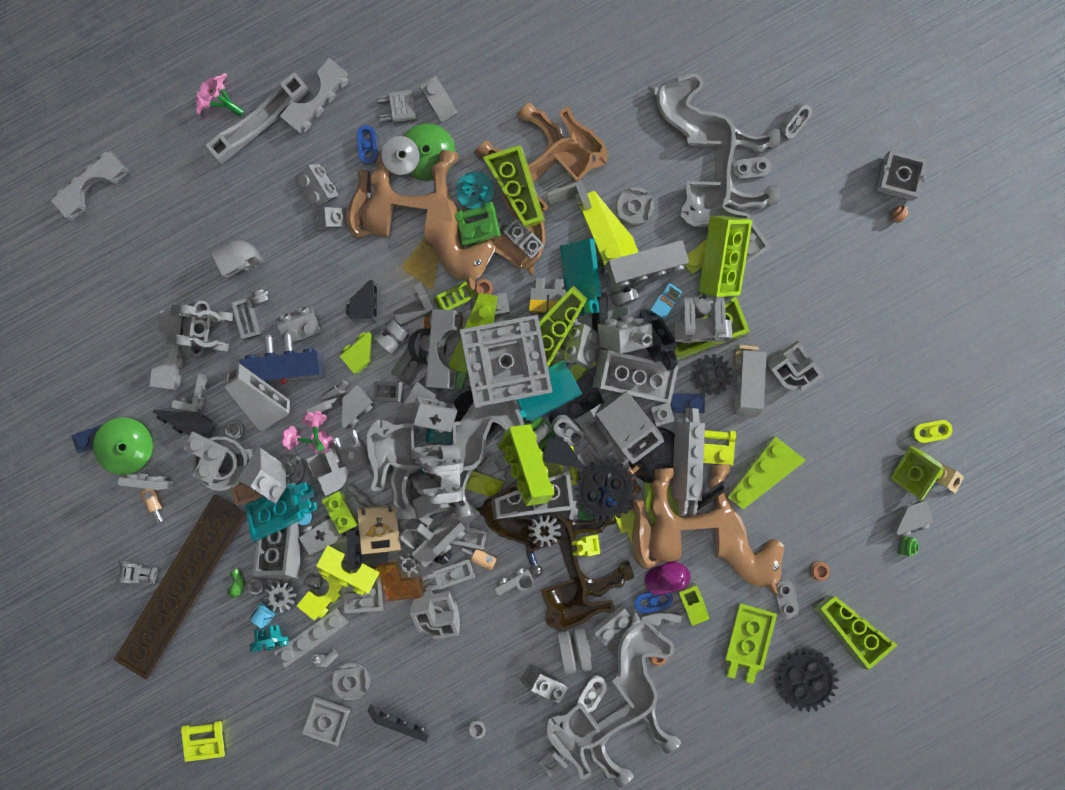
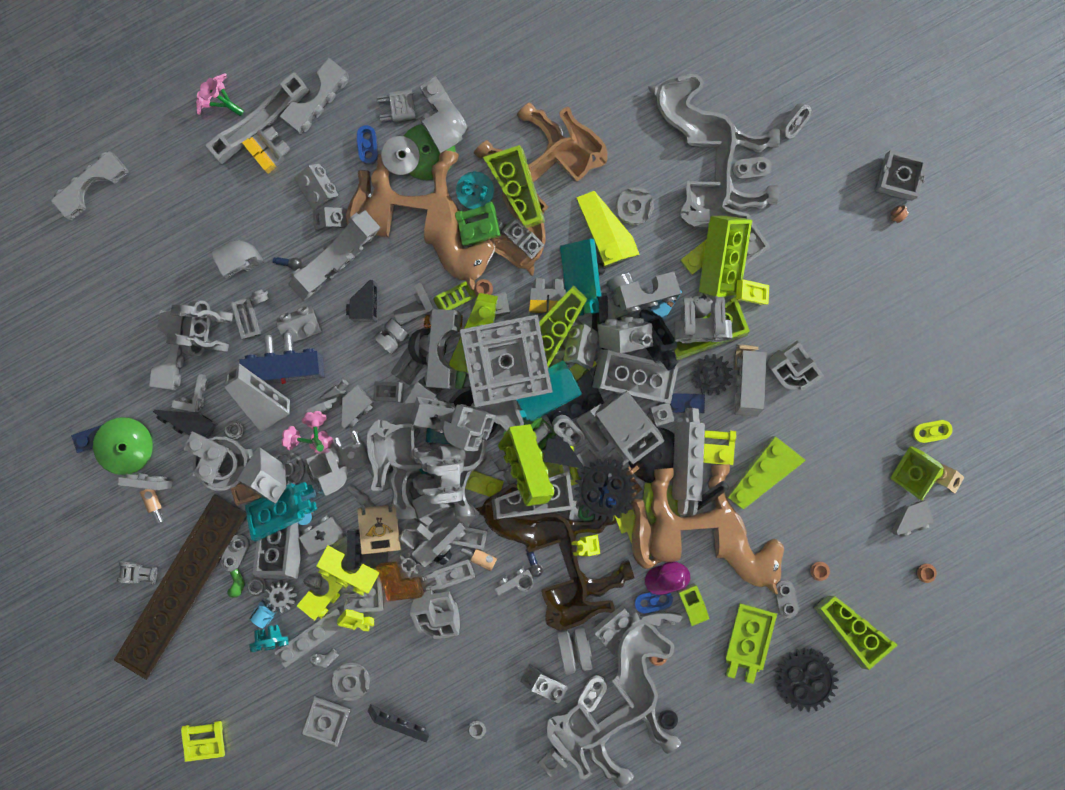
(235, 553): none -> light grey plate
(264, 151): none -> light grey hips
(294, 263): none -> piece
(336, 255): none -> light grey brick
(340, 512): lime bracket -> none
(353, 619): none -> neon yellow plate
(360, 354): lime slope -> none
(423, 264): clear yellow wing -> none
(444, 125): none -> light grey brick
(468, 427): none -> light grey brick
(551, 530): light grey gear -> none
(574, 189): light grey bracket -> none
(647, 263): light grey wedge -> none
(664, 288): none -> light grey arch
(668, 719): none -> black plate
(752, 292): none -> neon yellow plate
(908, 546): bright green plate -> none
(926, 573): none -> nougat plate

